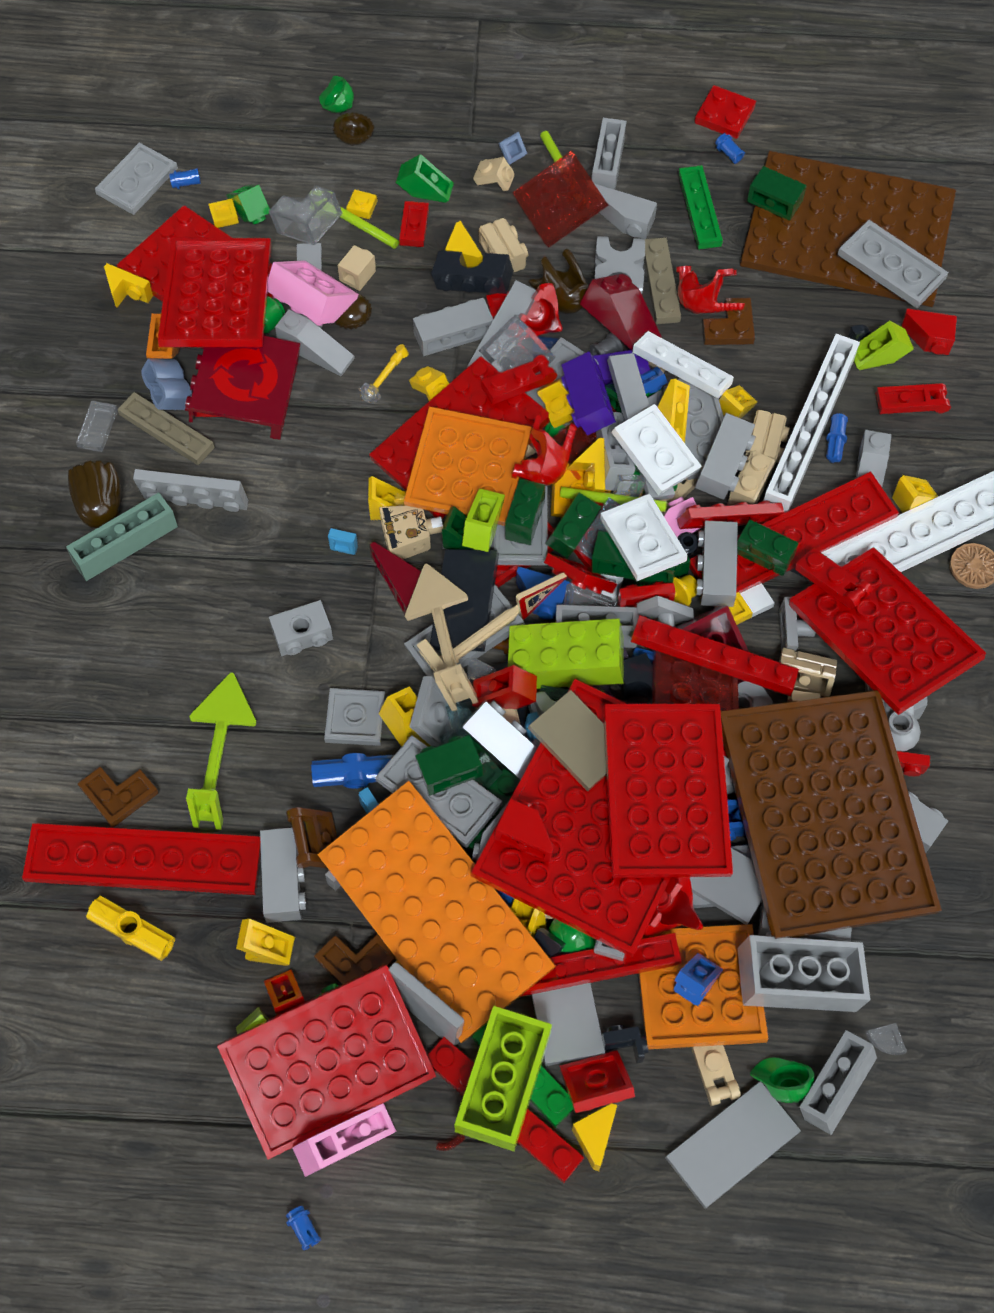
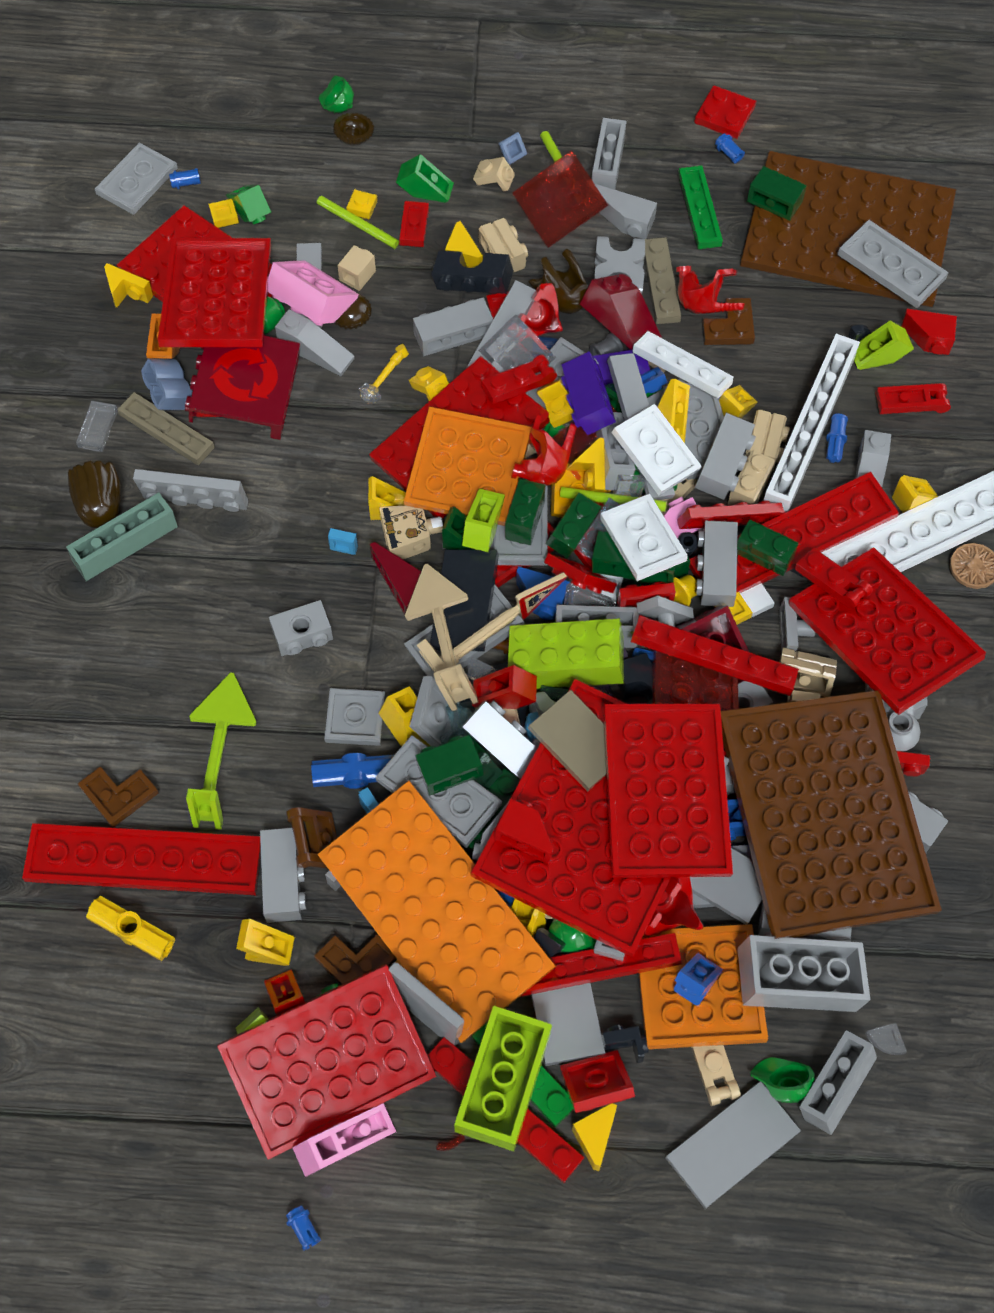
(306, 217): clear slope -> none

